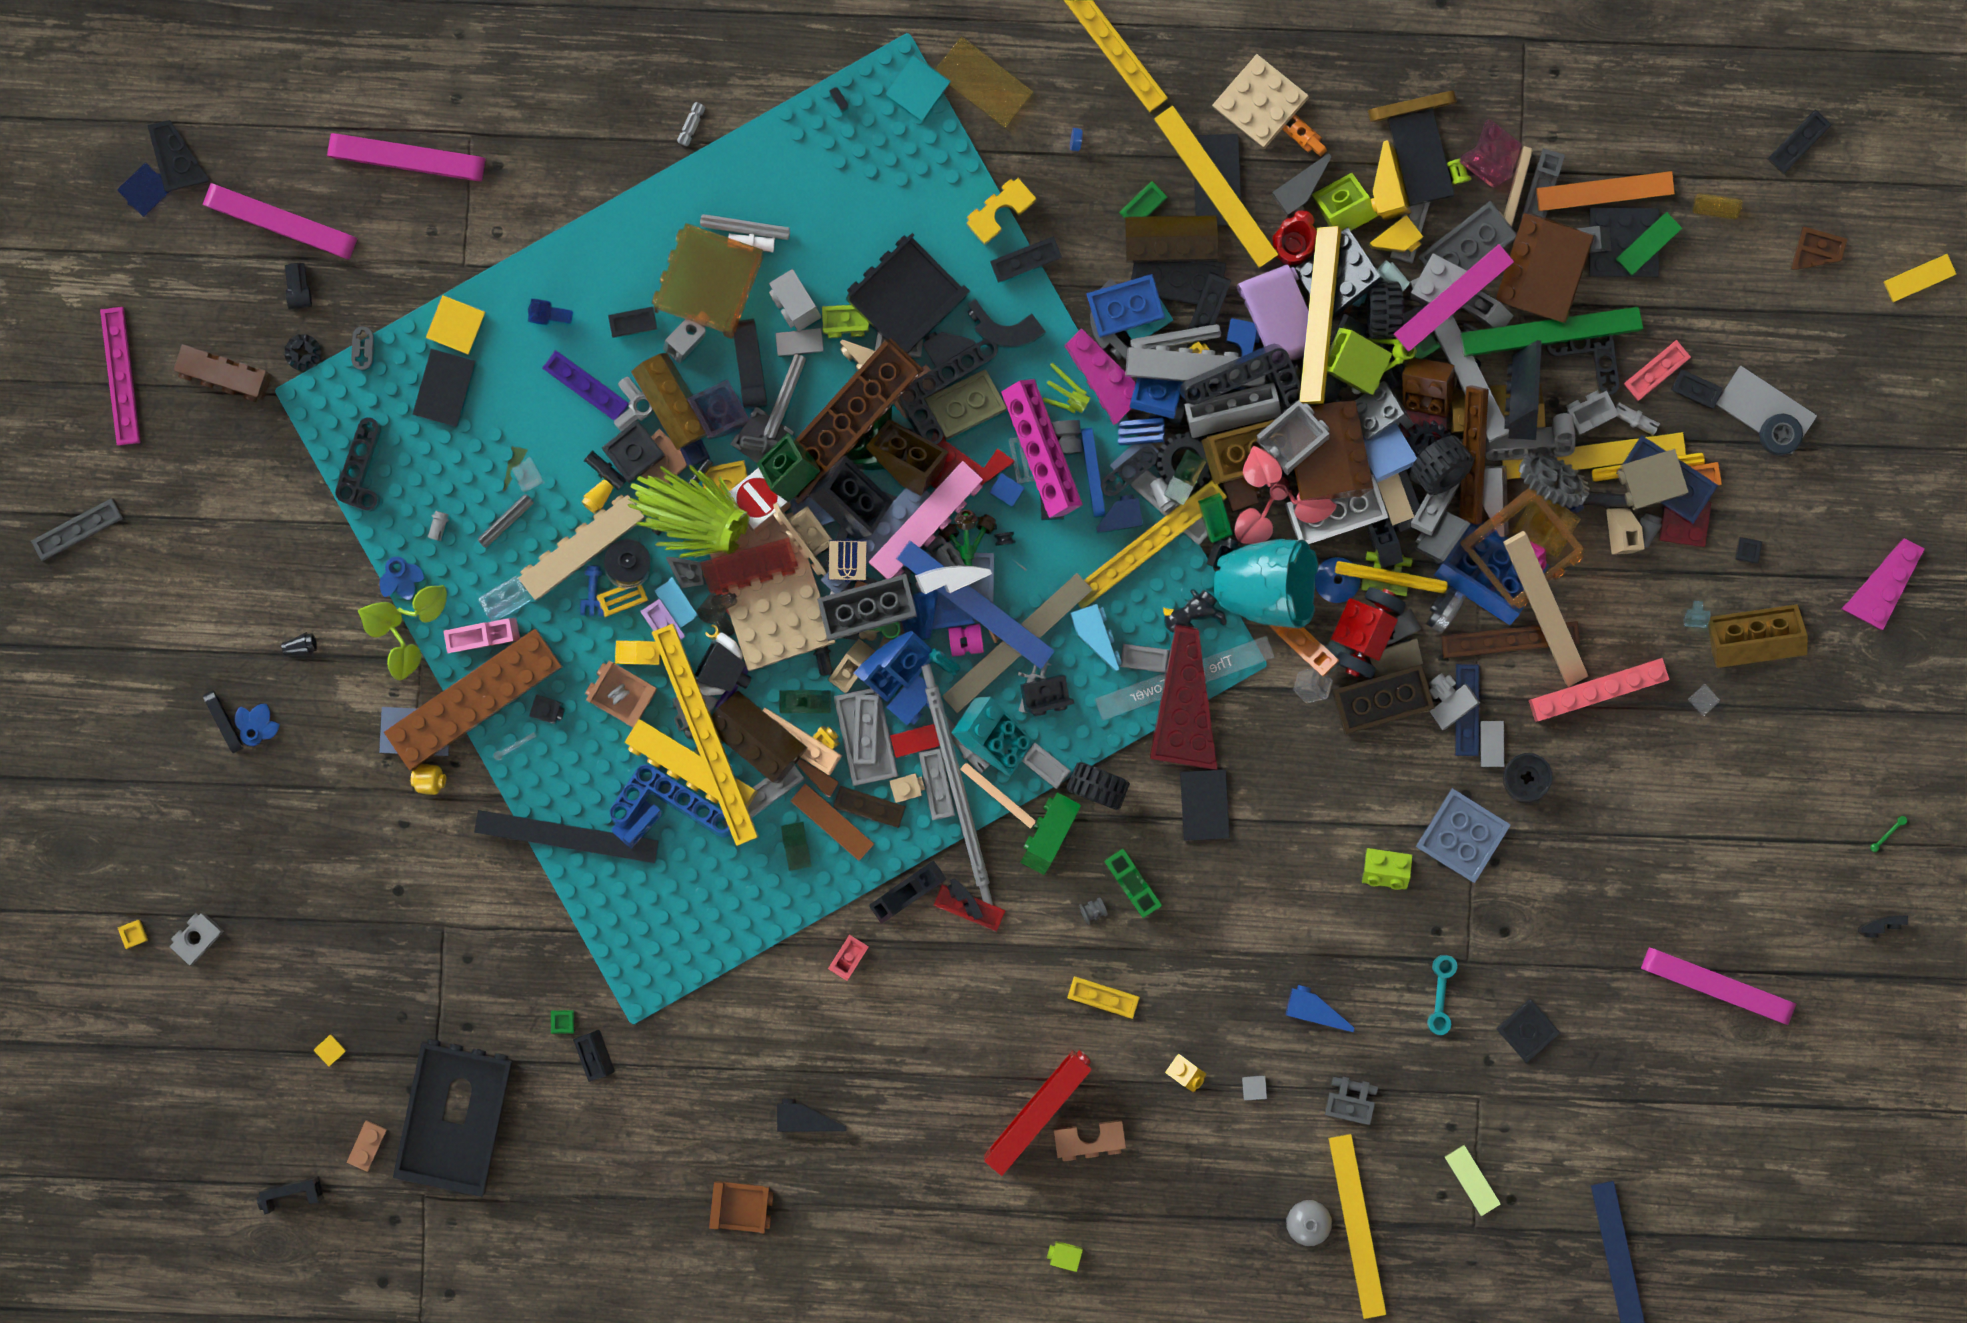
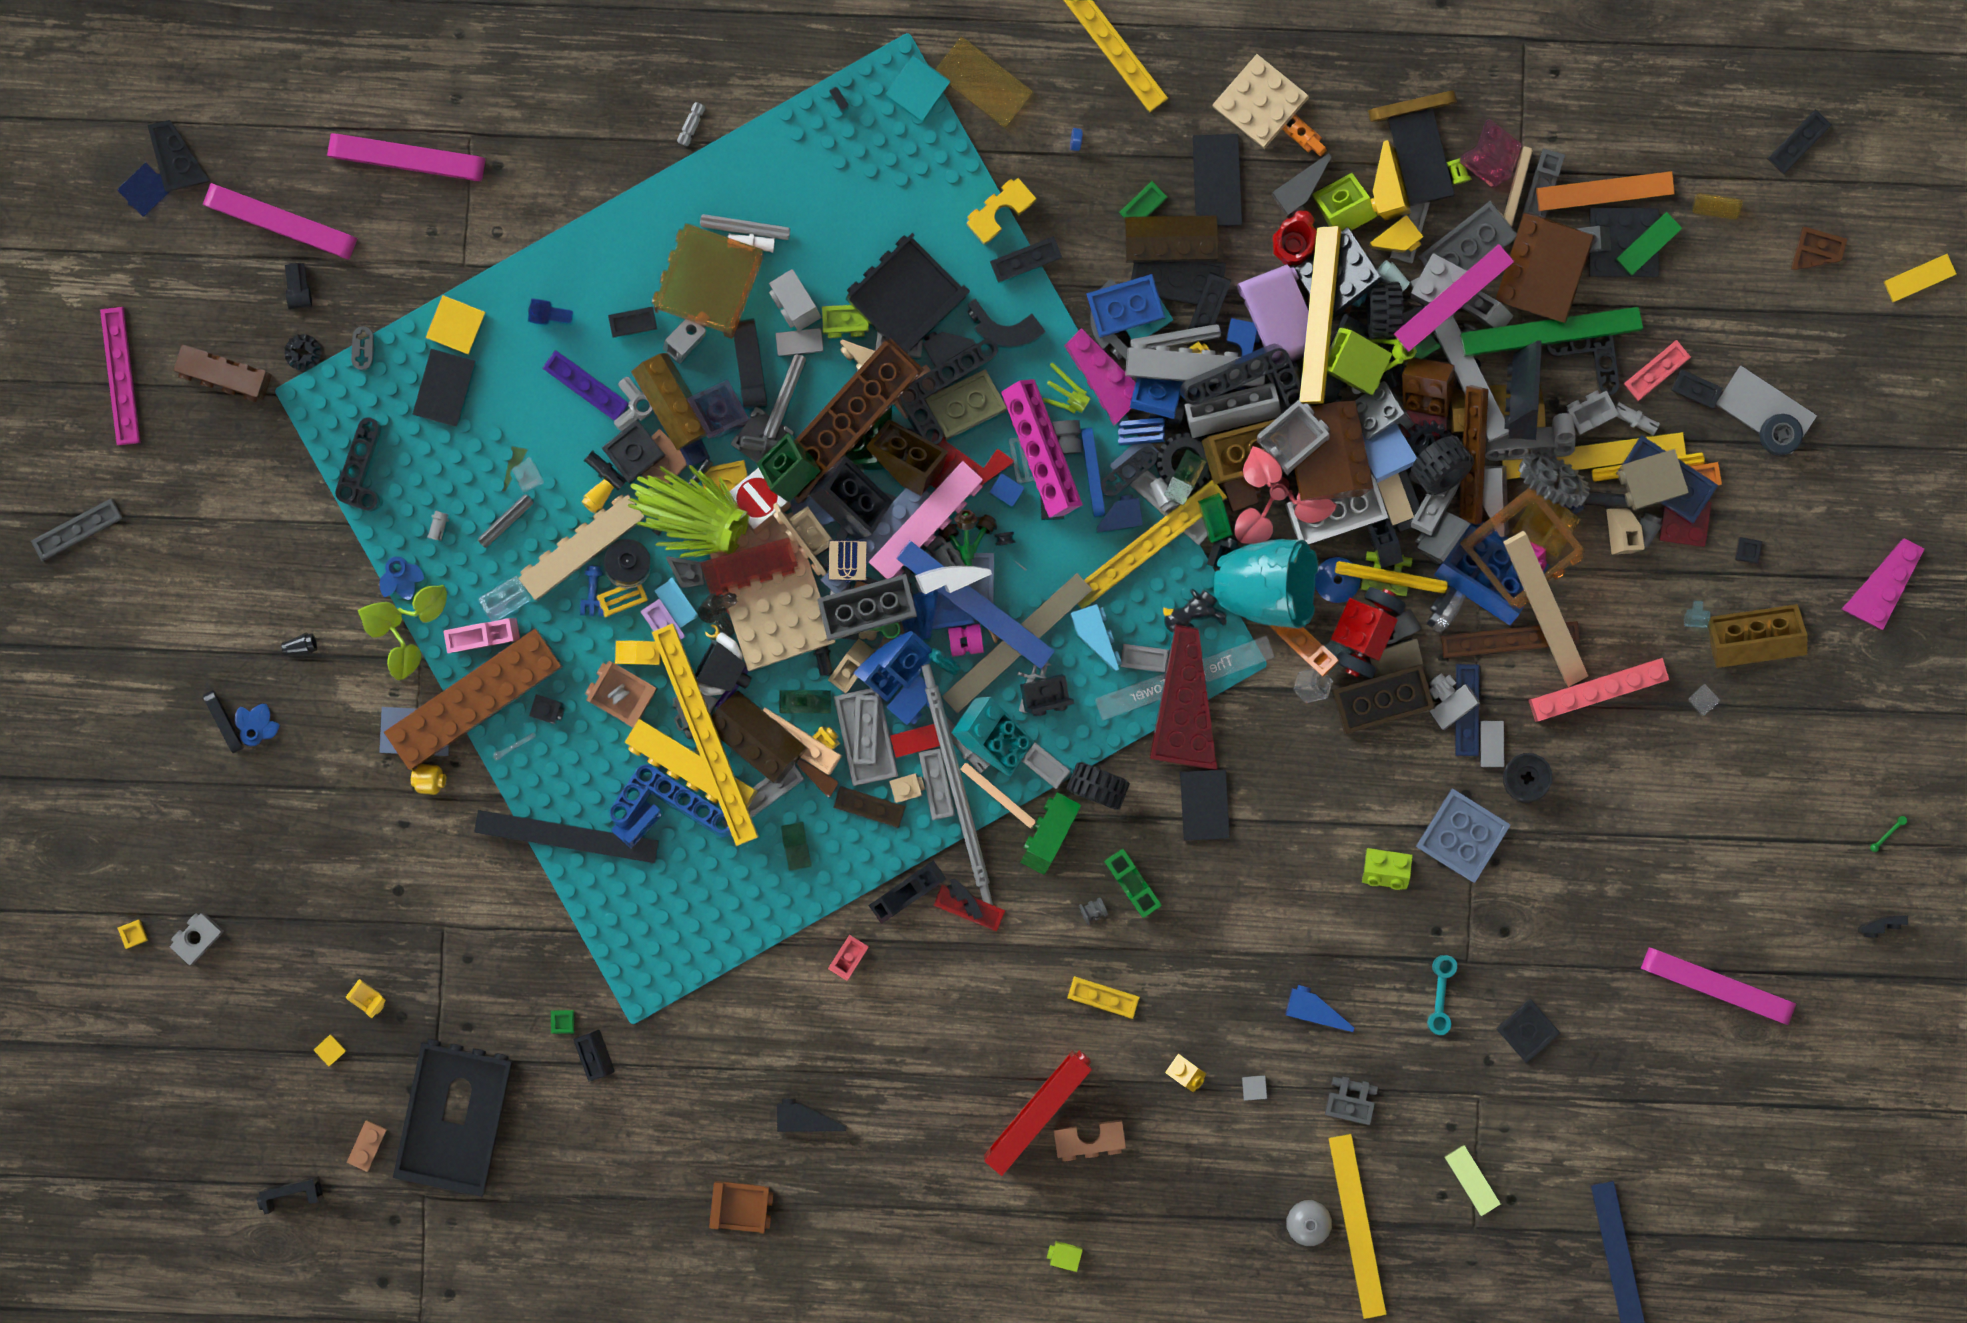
(366, 998): none -> yellow bracket
(832, 822): dark orange tile -> none
(1215, 186): yellow tile -> none

